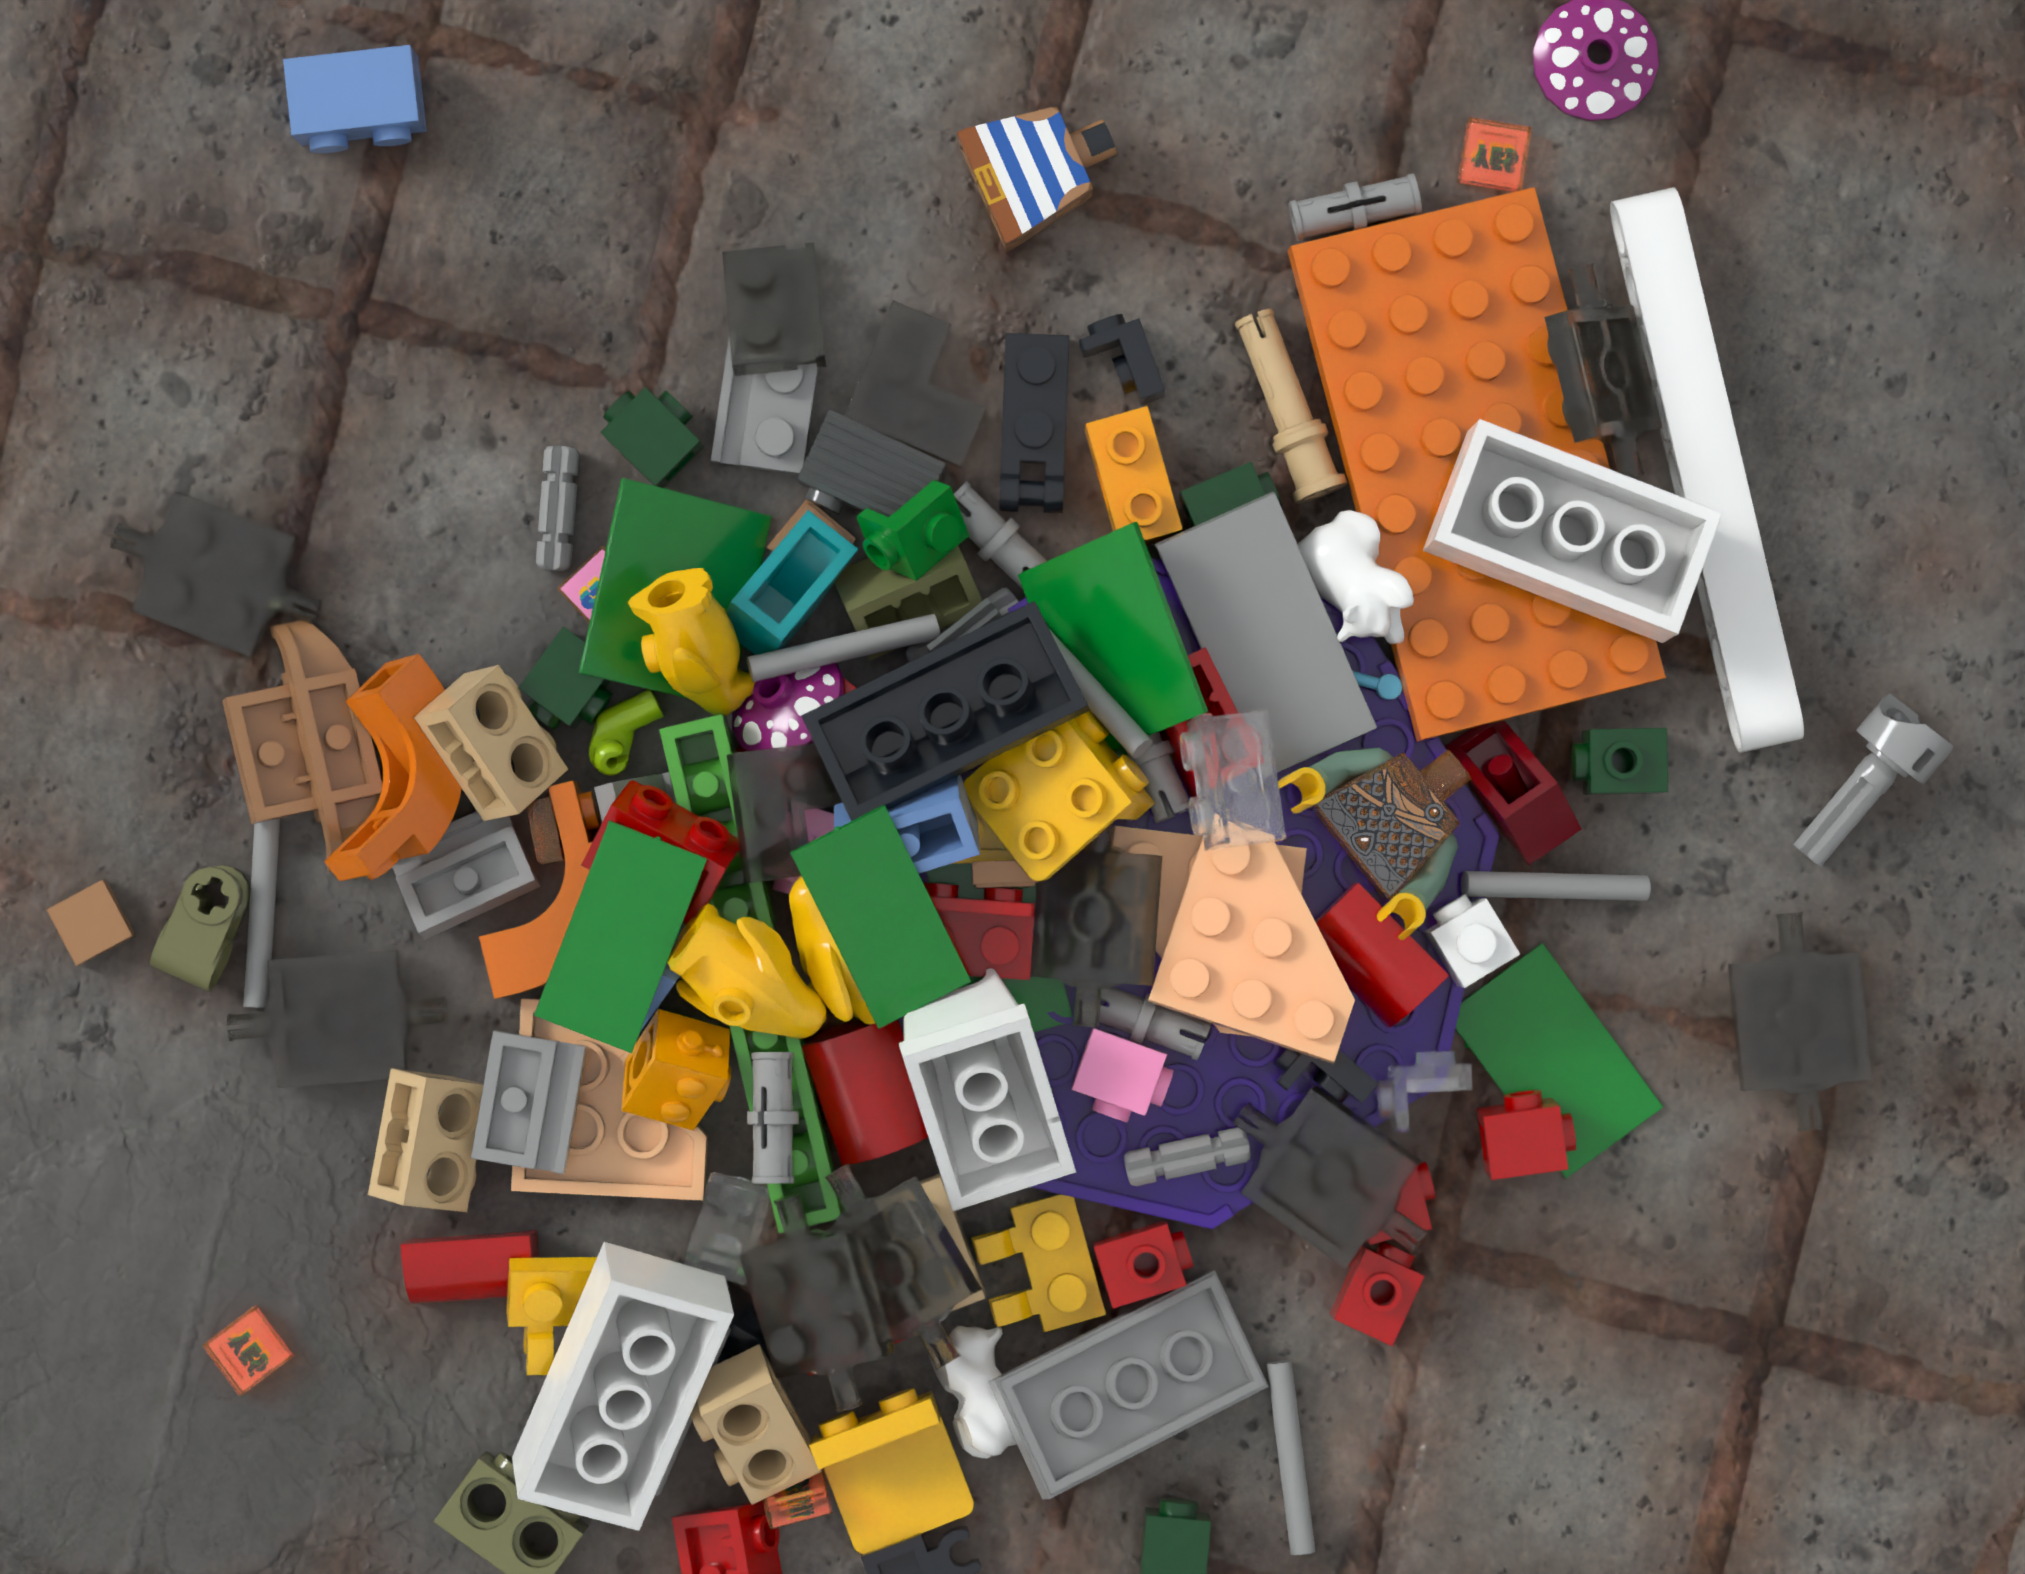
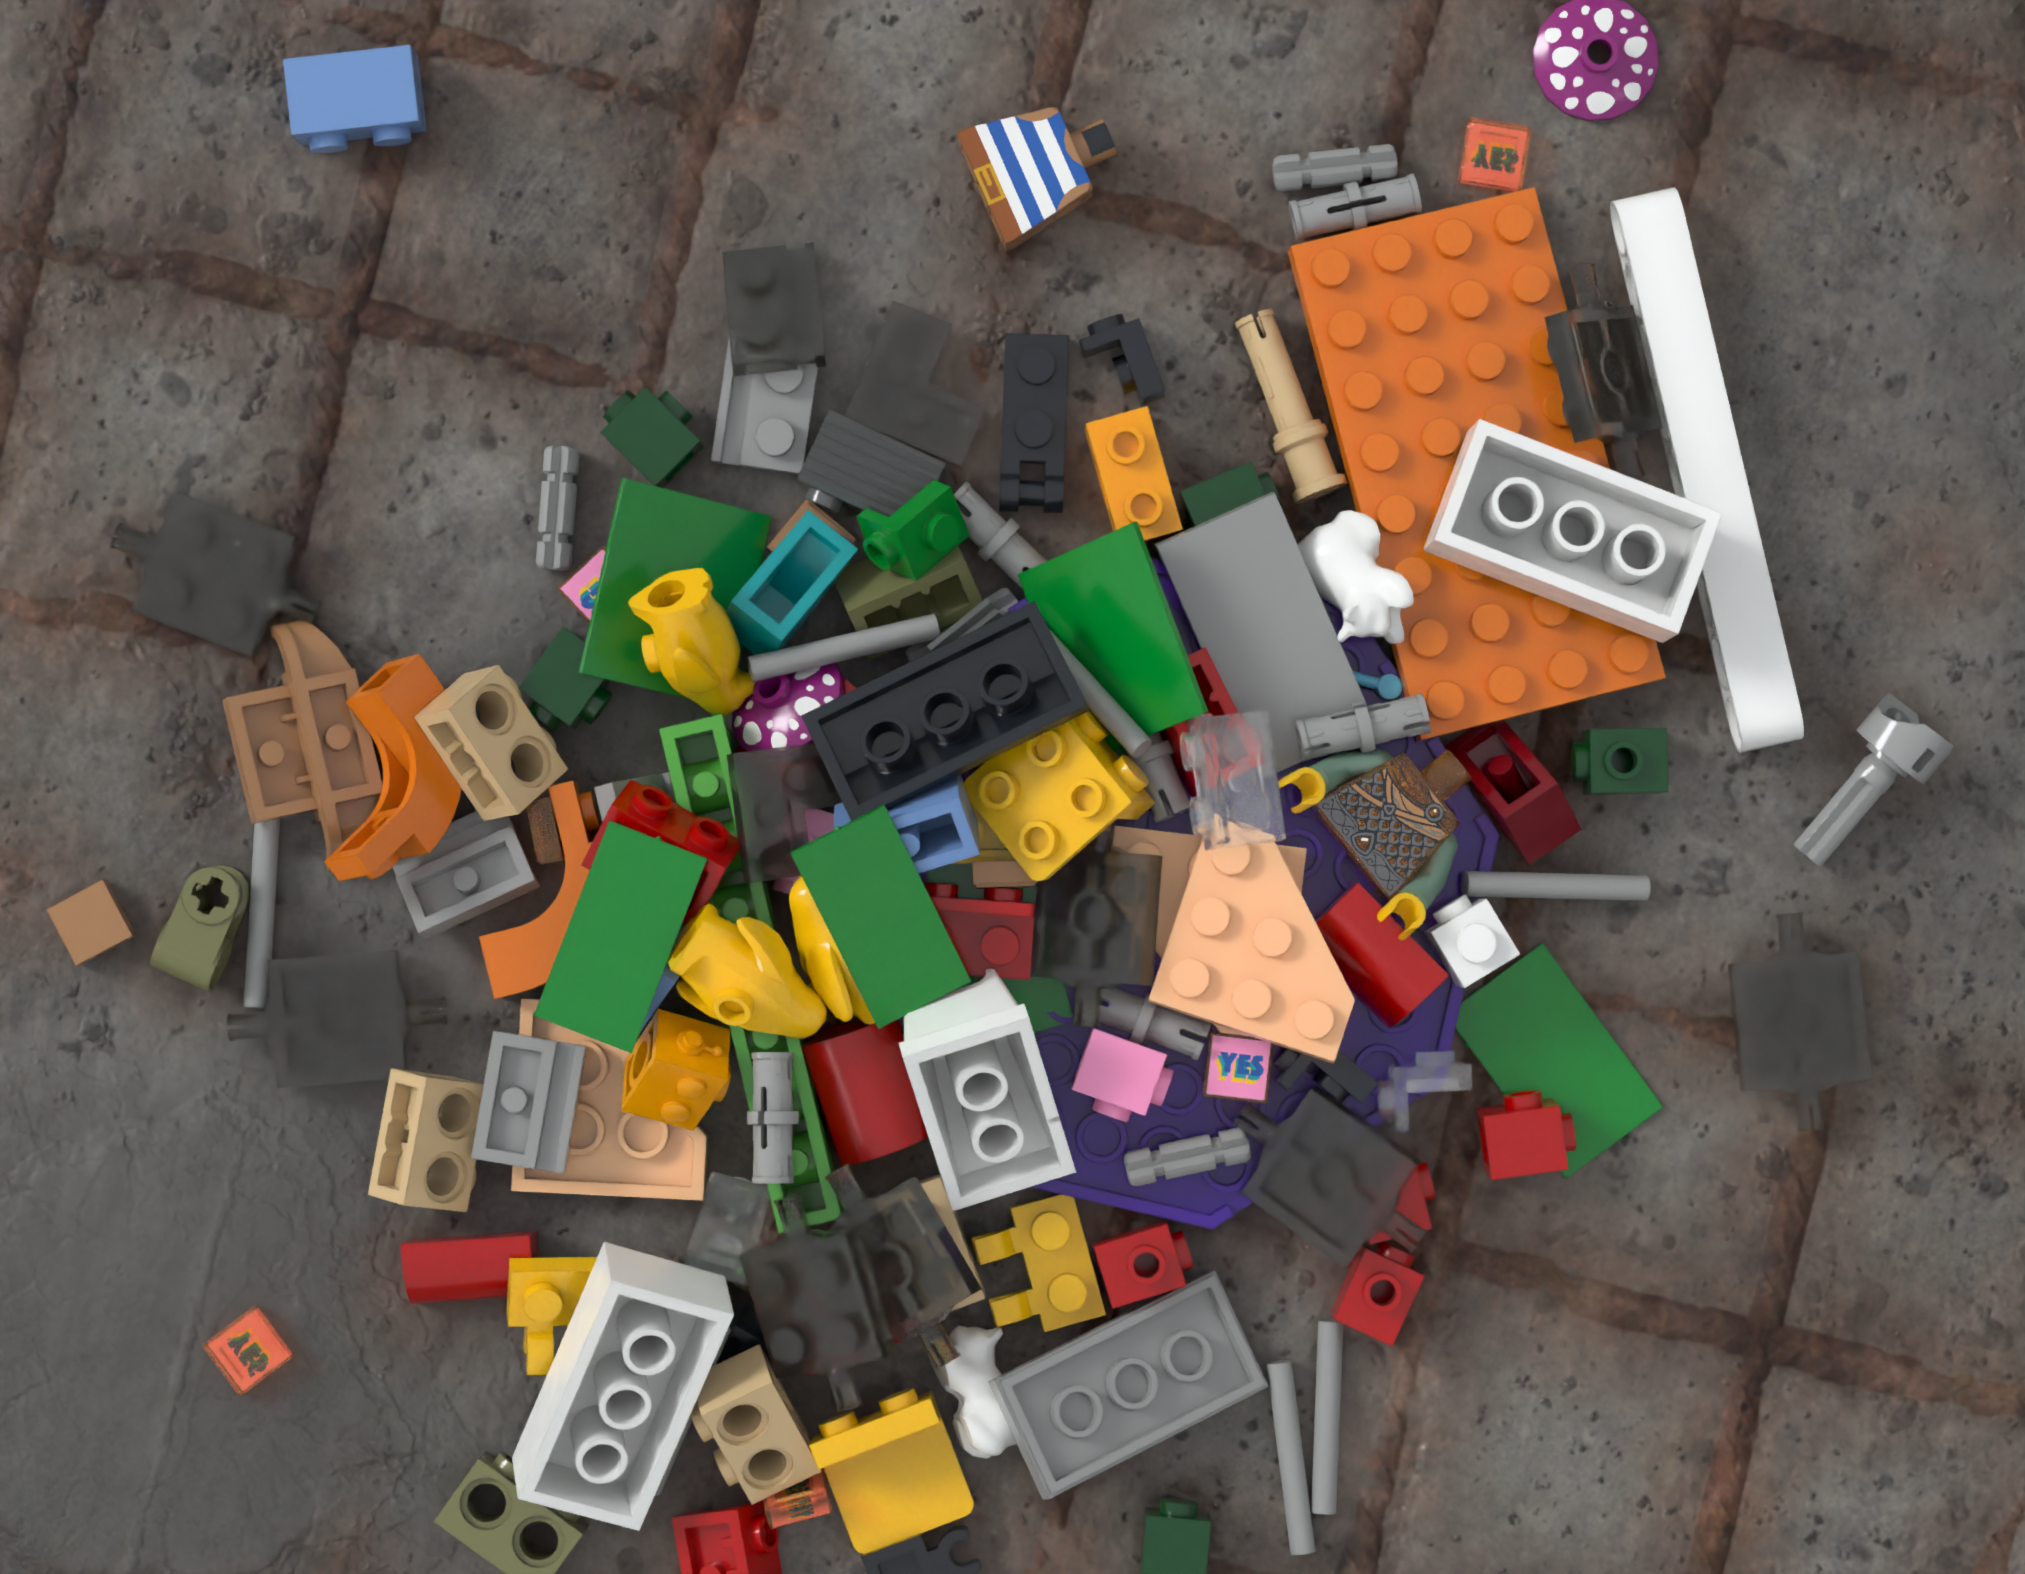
(616, 728): lime arm -> none
(1237, 1067): none -> tile
(1327, 1417): none -> light grey bar
(1334, 167): none -> light grey axle
(1363, 726): none -> light grey pin

